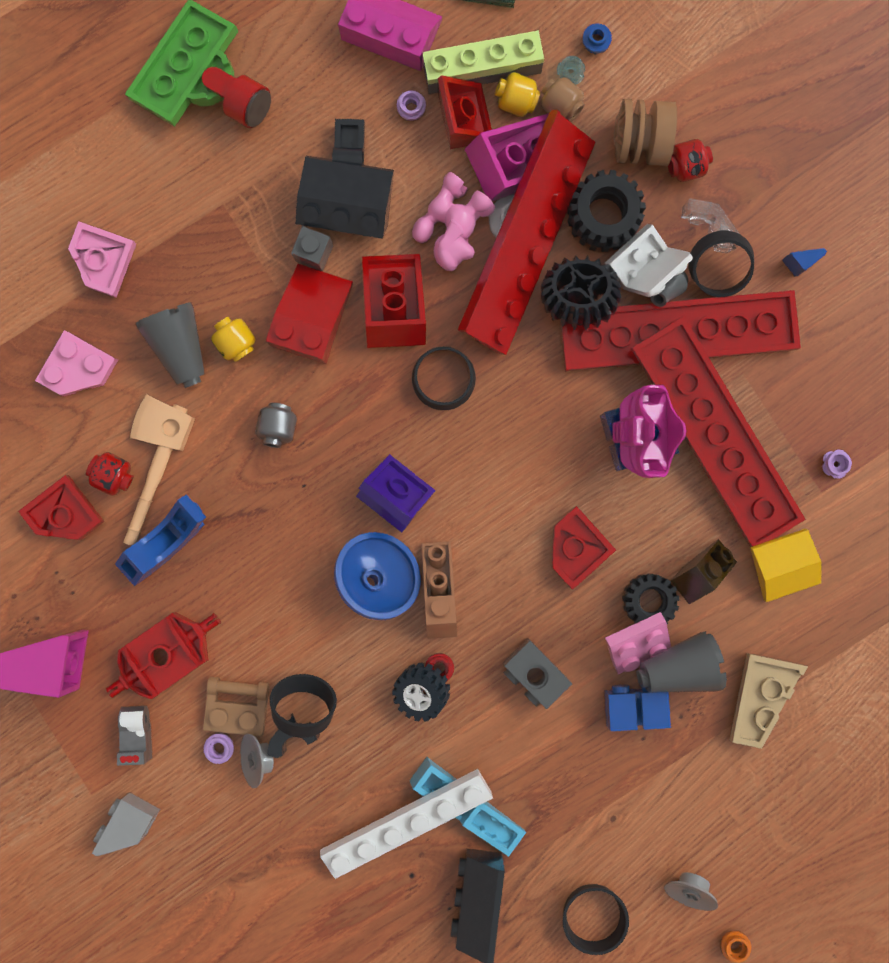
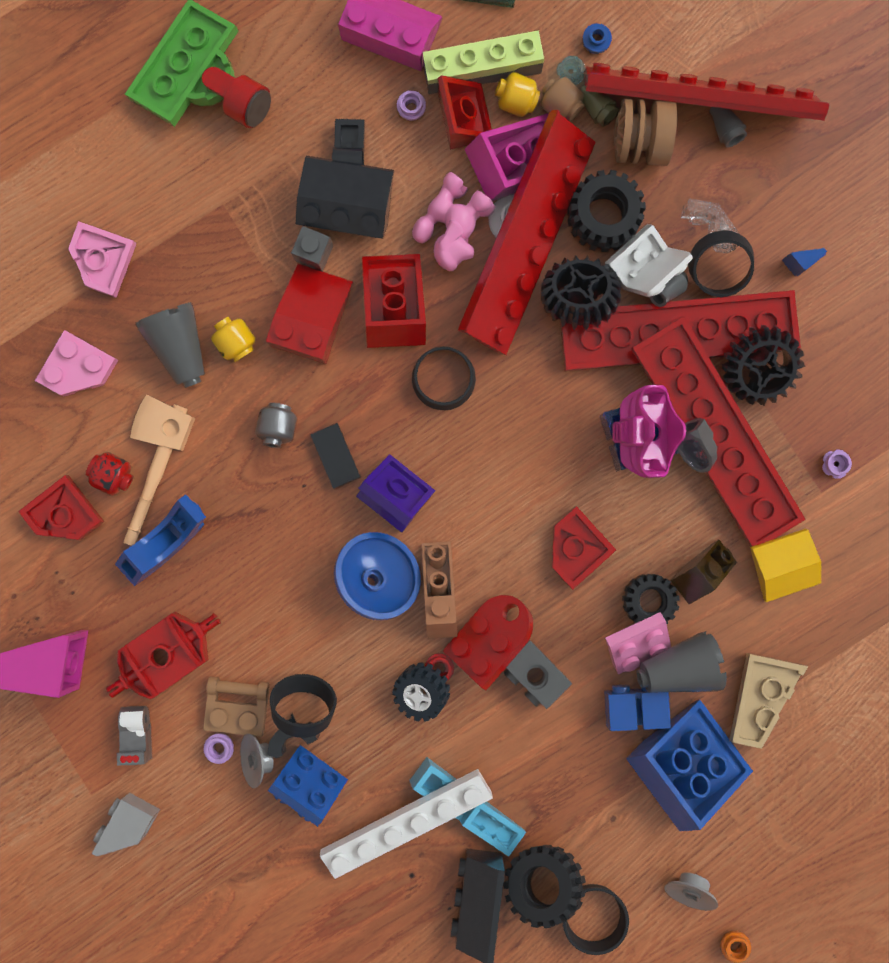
(308, 786): none -> blue plate
(335, 455): none -> black tile
(490, 640): none -> red plate
(521, 893): none -> black tyre
(600, 107): none -> olive cone
(690, 160): red head -> none
(690, 767): none -> blue slope
(698, 446): none -> dark grey rock
(705, 93): none -> red plate
(728, 126): none -> dark grey cone
(783, 375): none -> black gear

